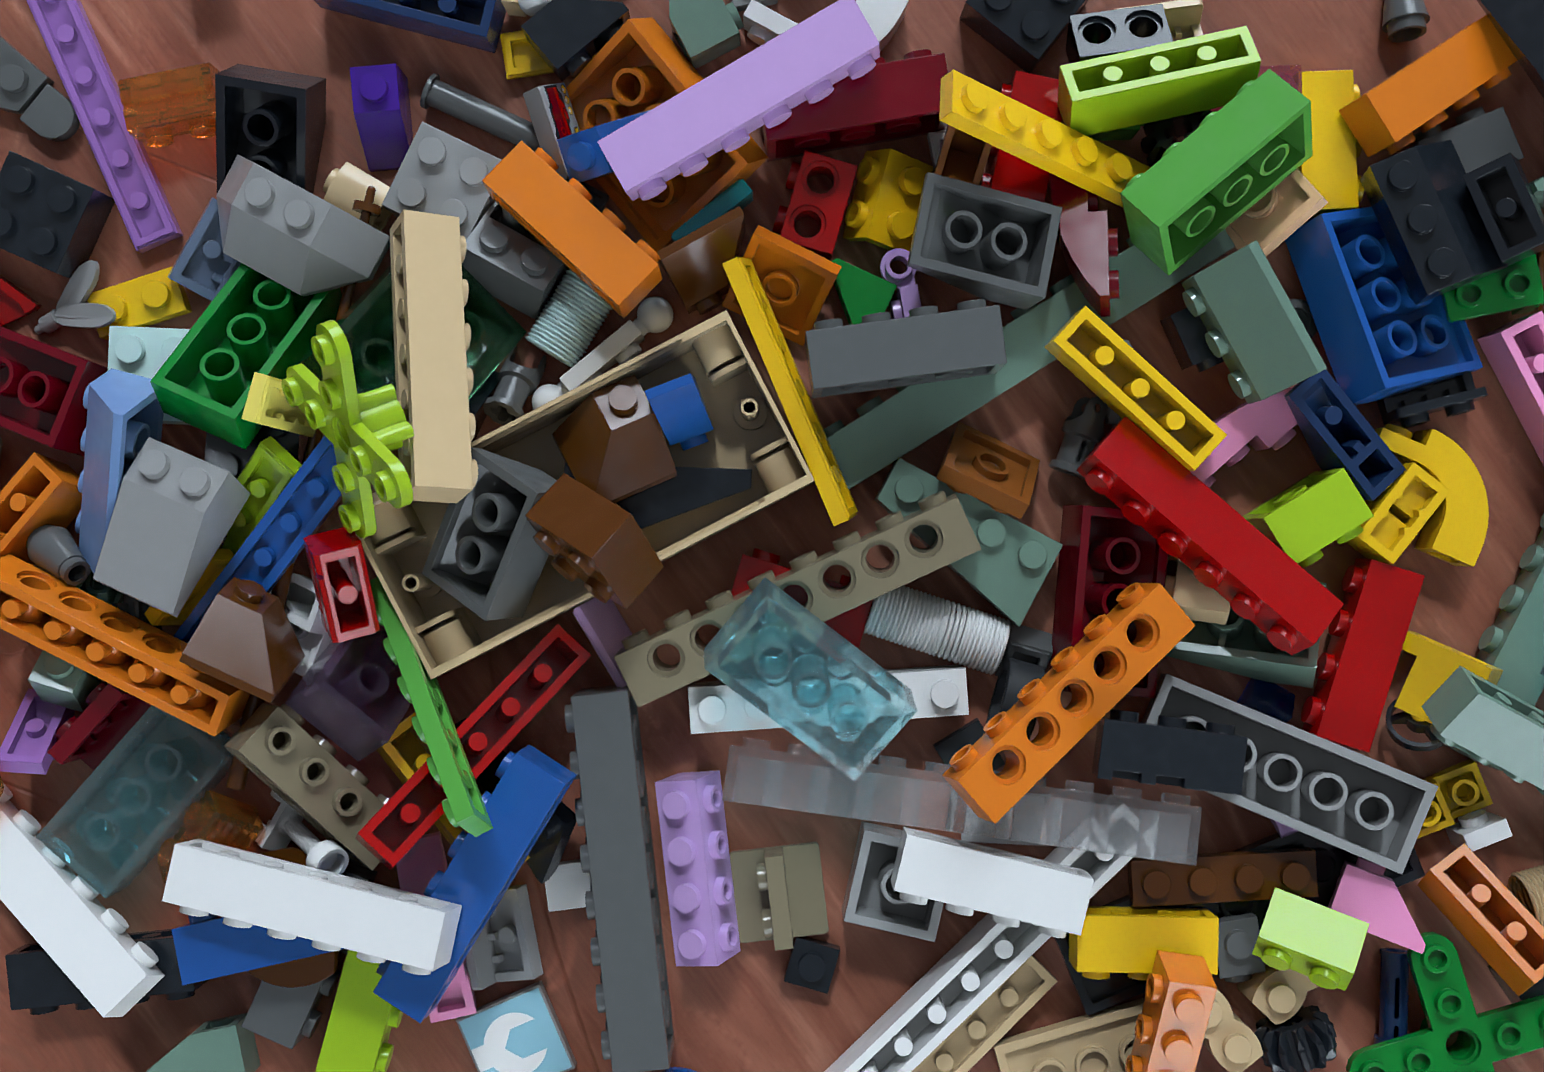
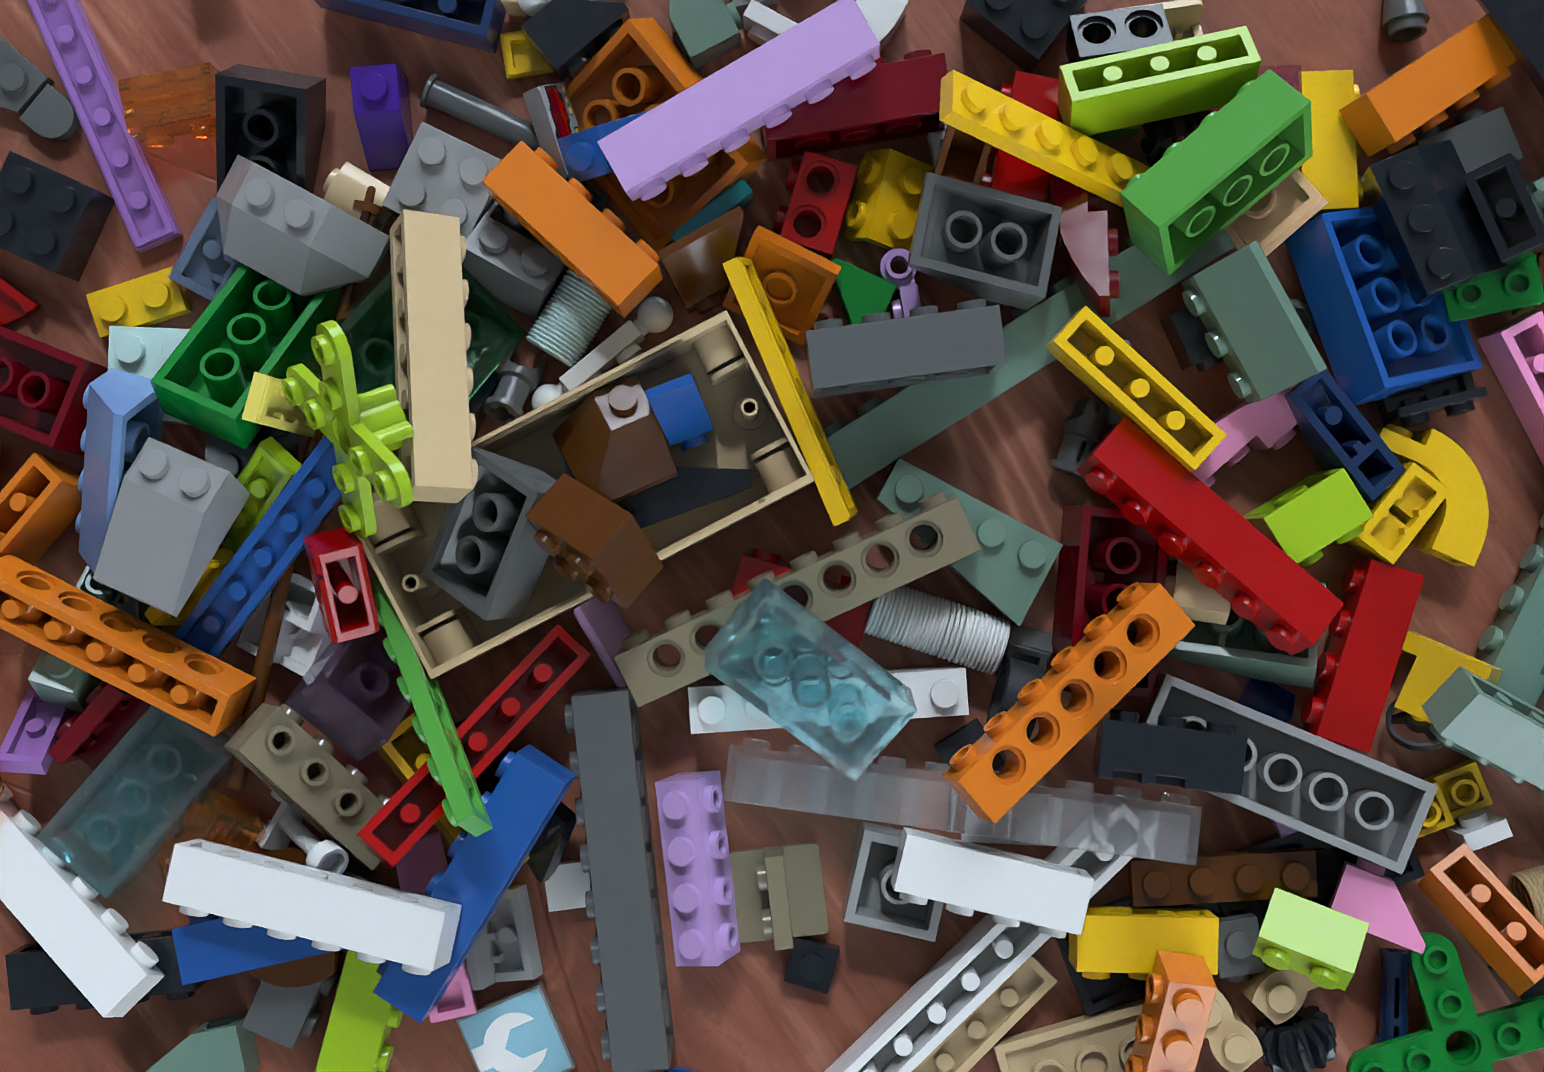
(57, 553): dark grey cone -> none
(72, 305): light grey piece -> none
(246, 641): reddish brown slope -> none
(989, 470): dark orange plate -> none

